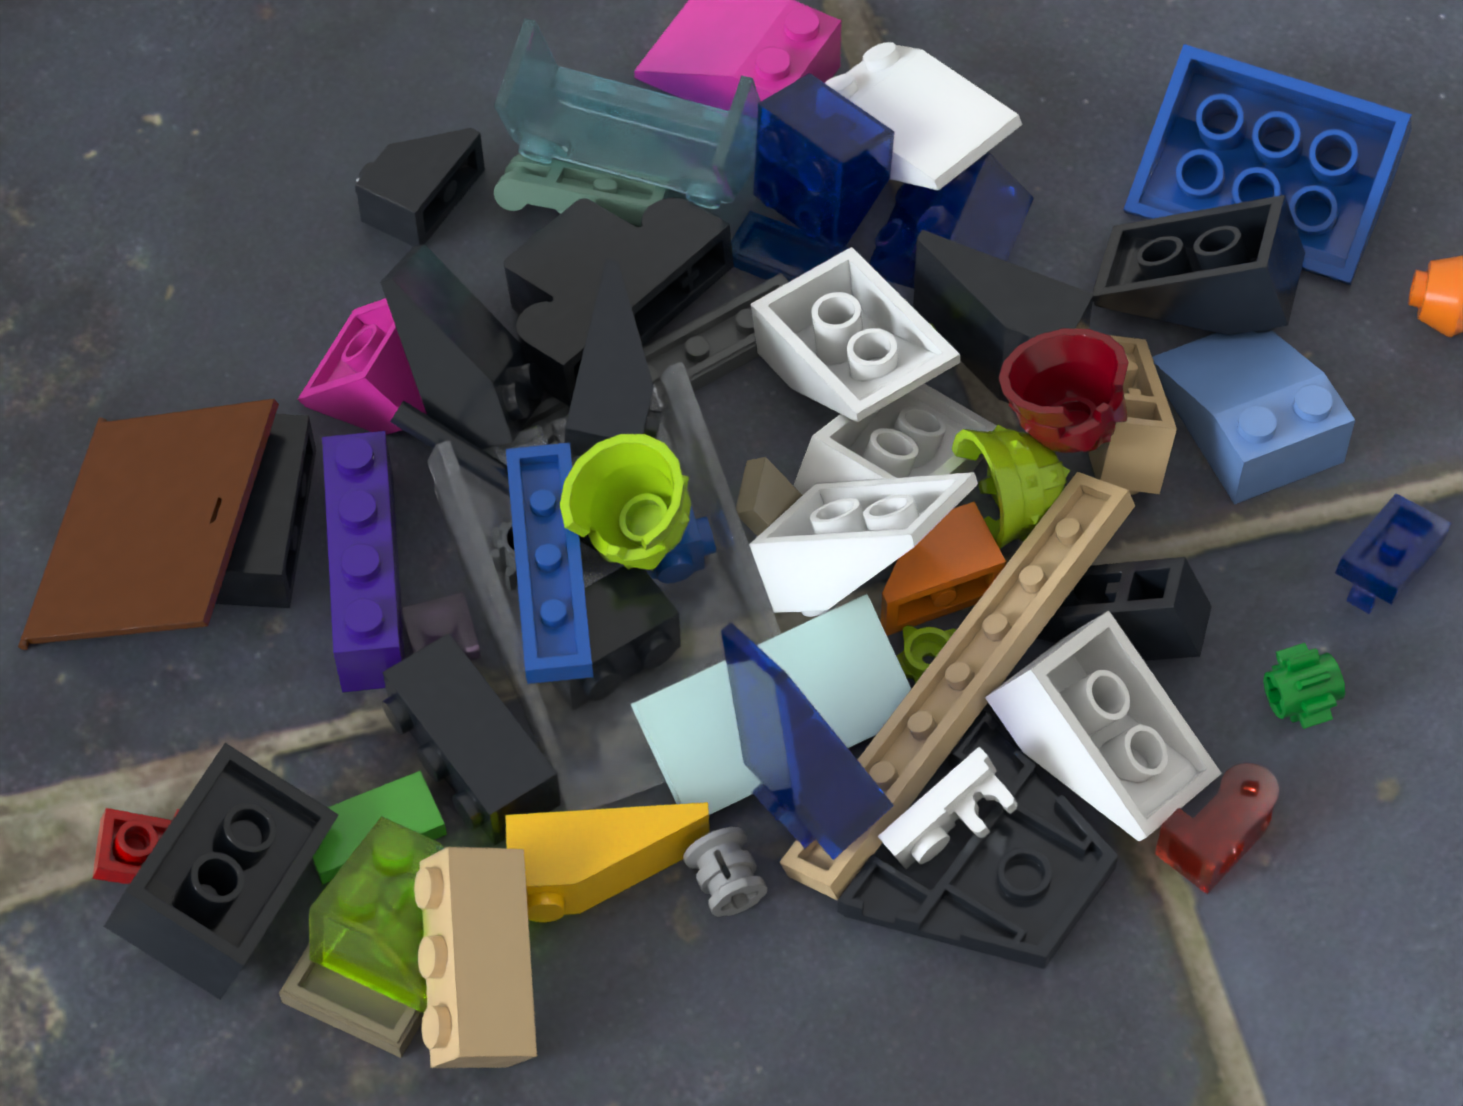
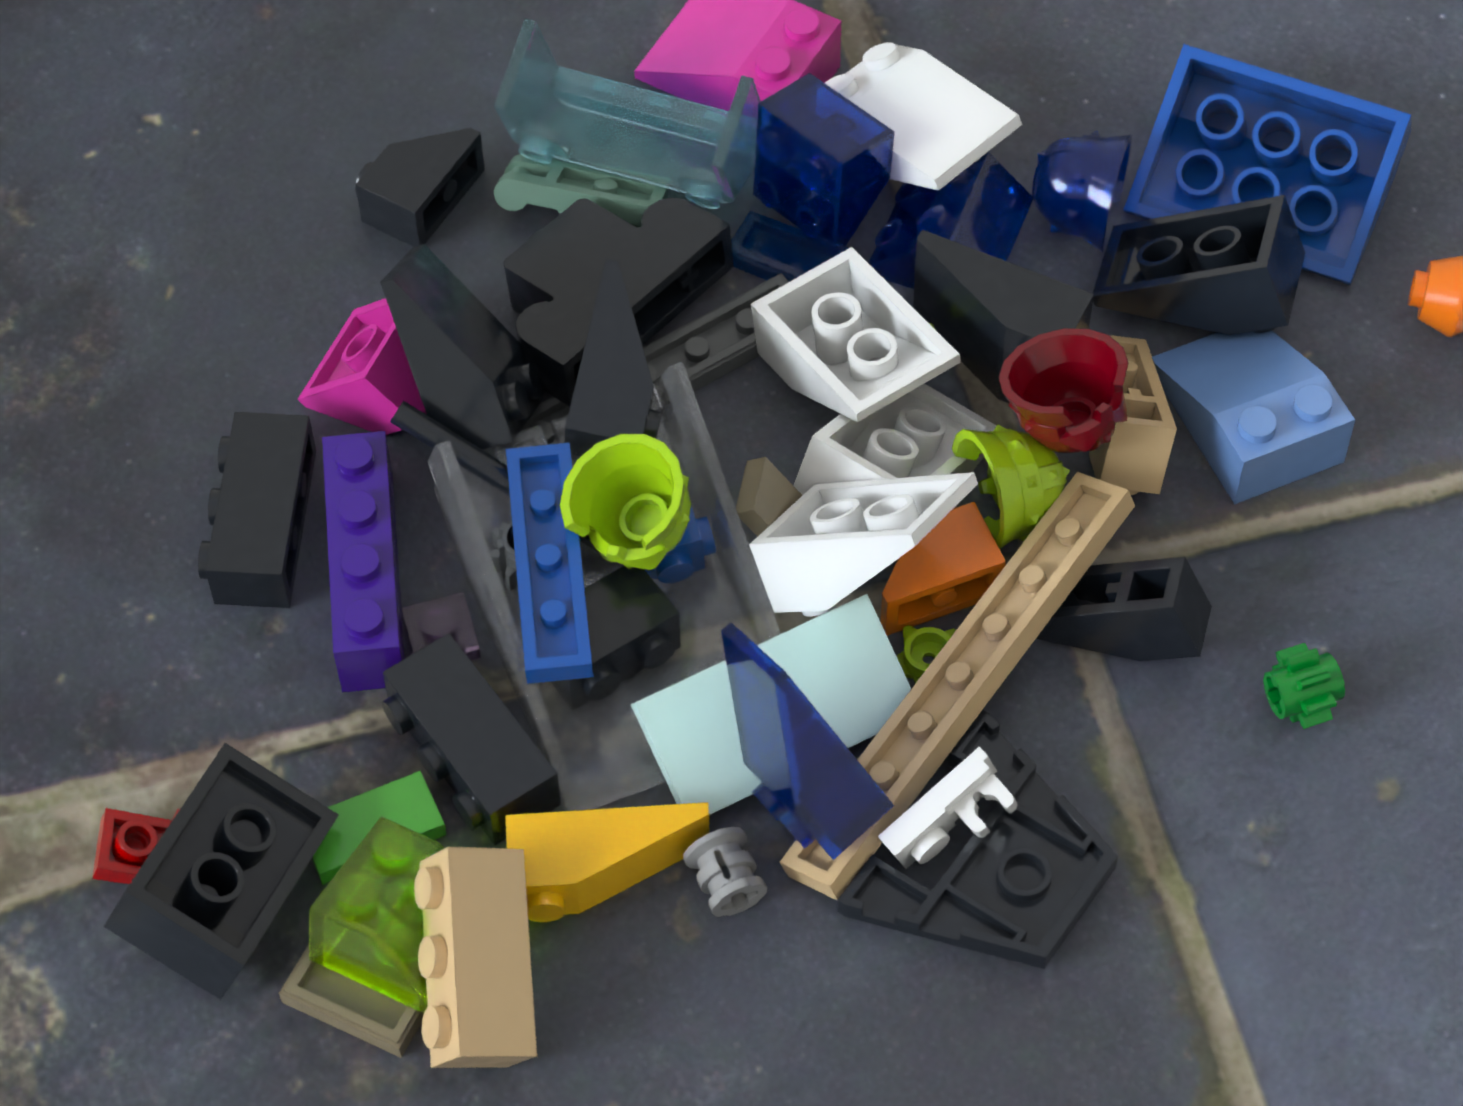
(151, 523): reddish brown piece -> none
(1078, 183): none -> clear blue helmet
(1105, 728): white slope -> none
(1224, 830): clear red leg -> none
(1391, 552): clear blue plate -> none

